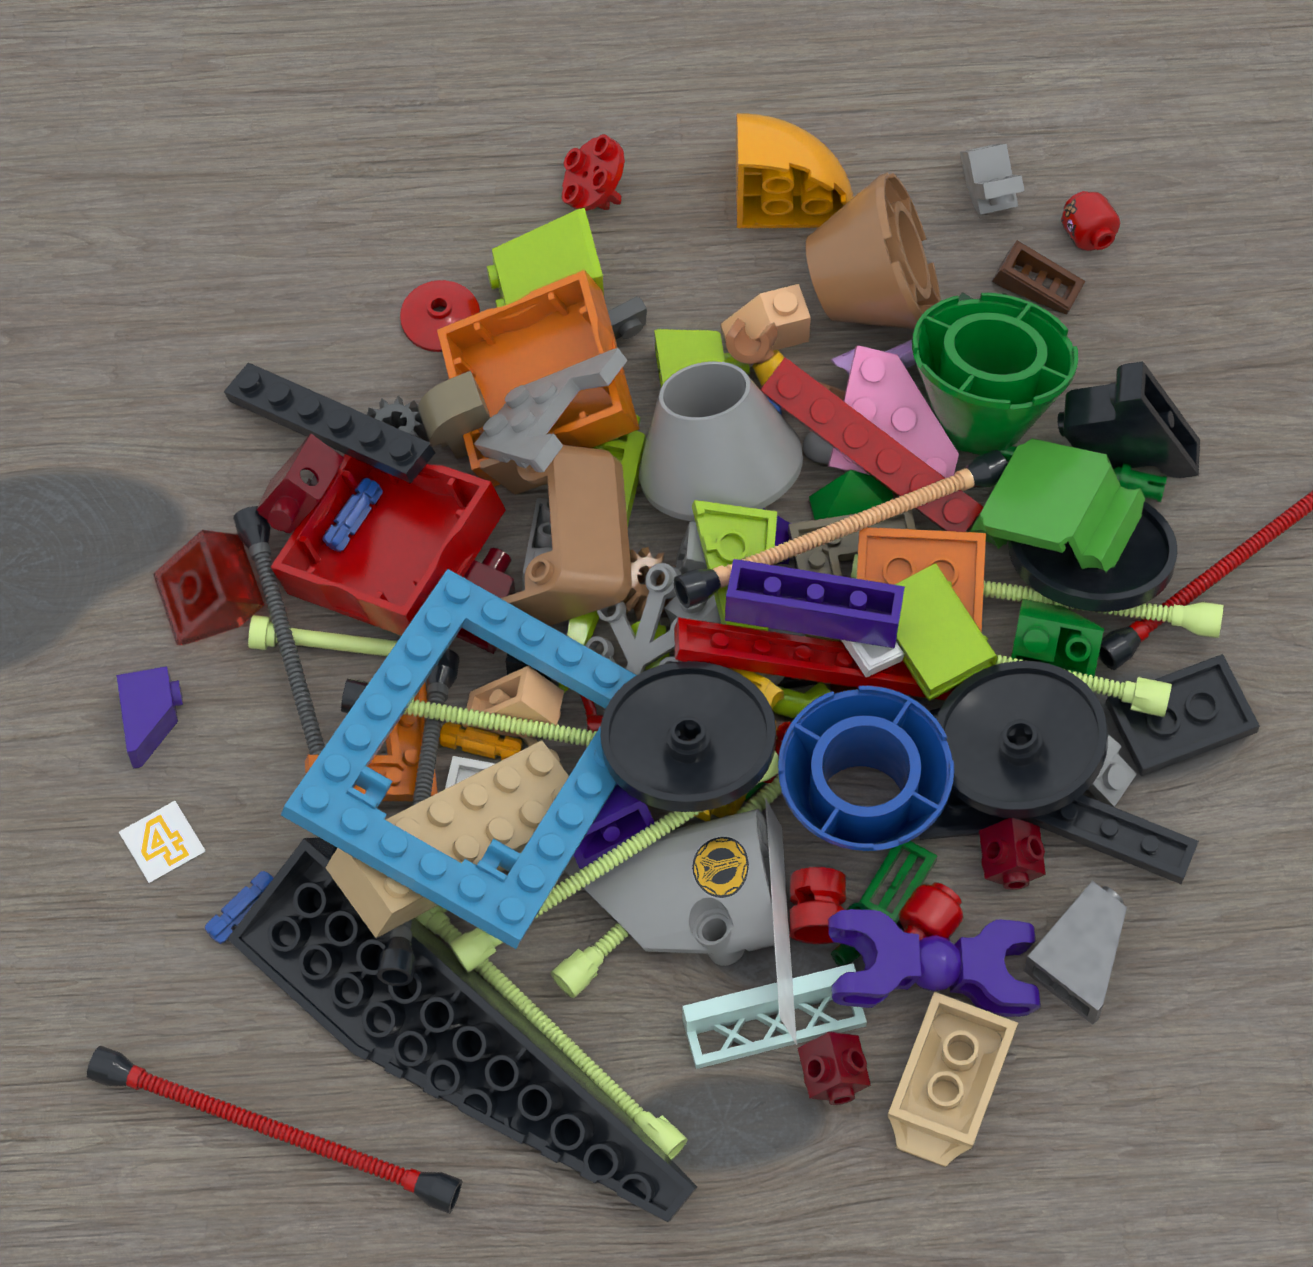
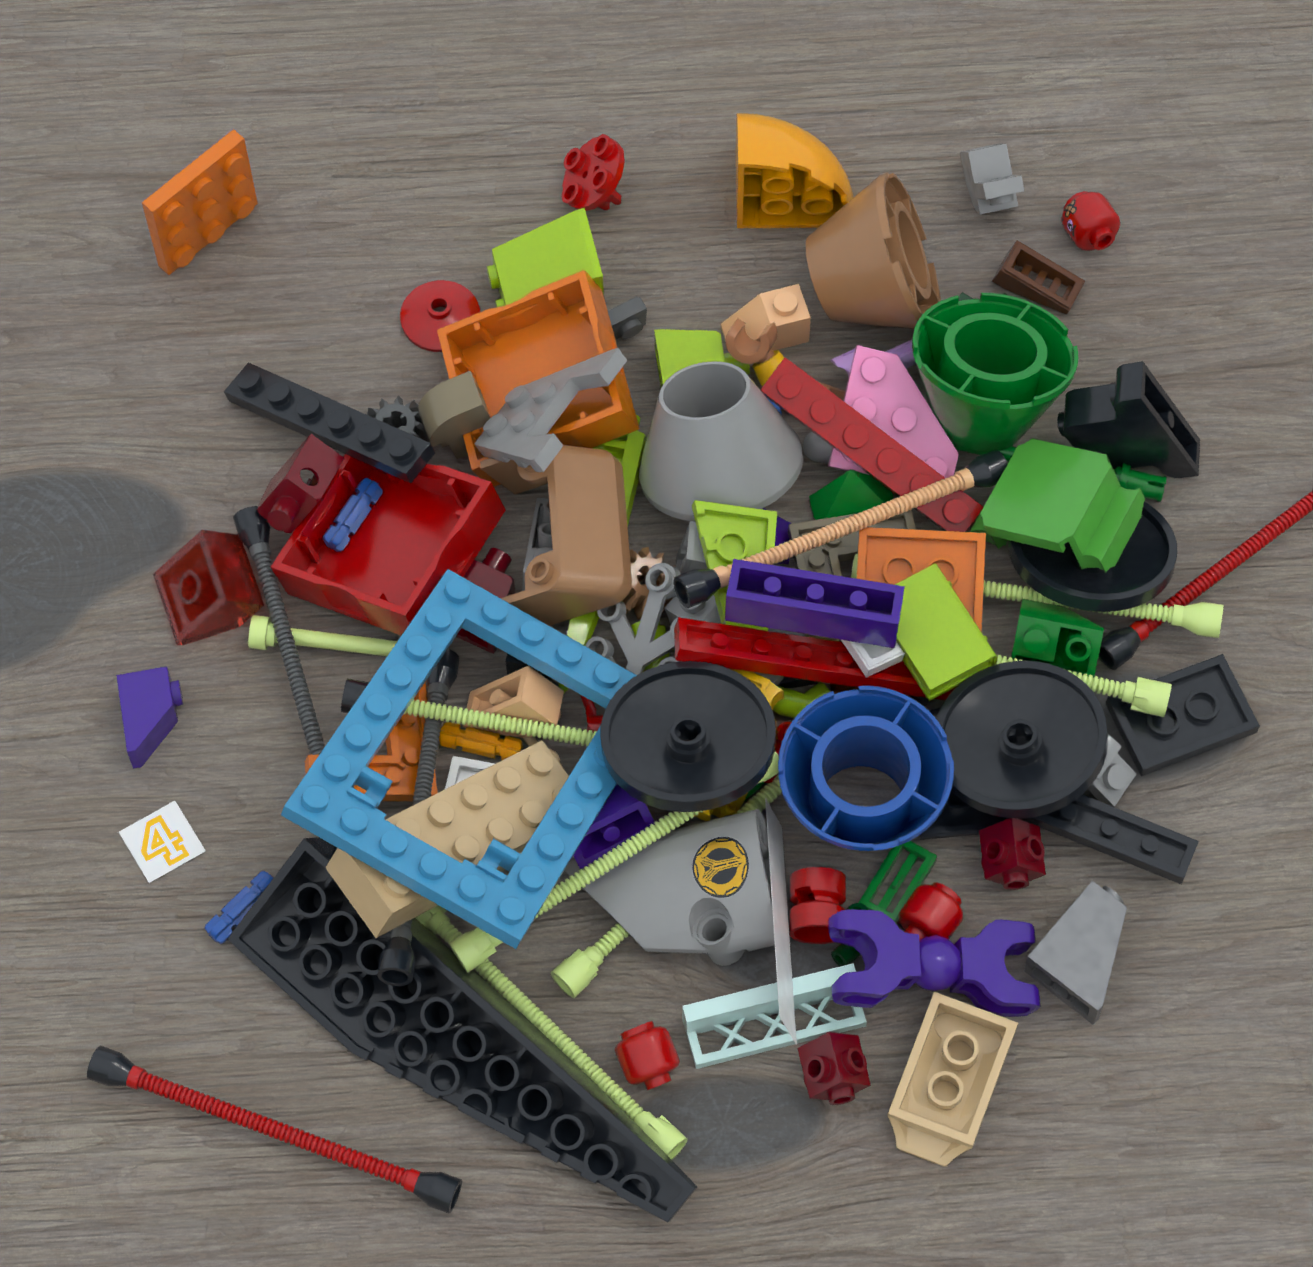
(200, 202): none -> orange plate
(647, 1055): none -> red head

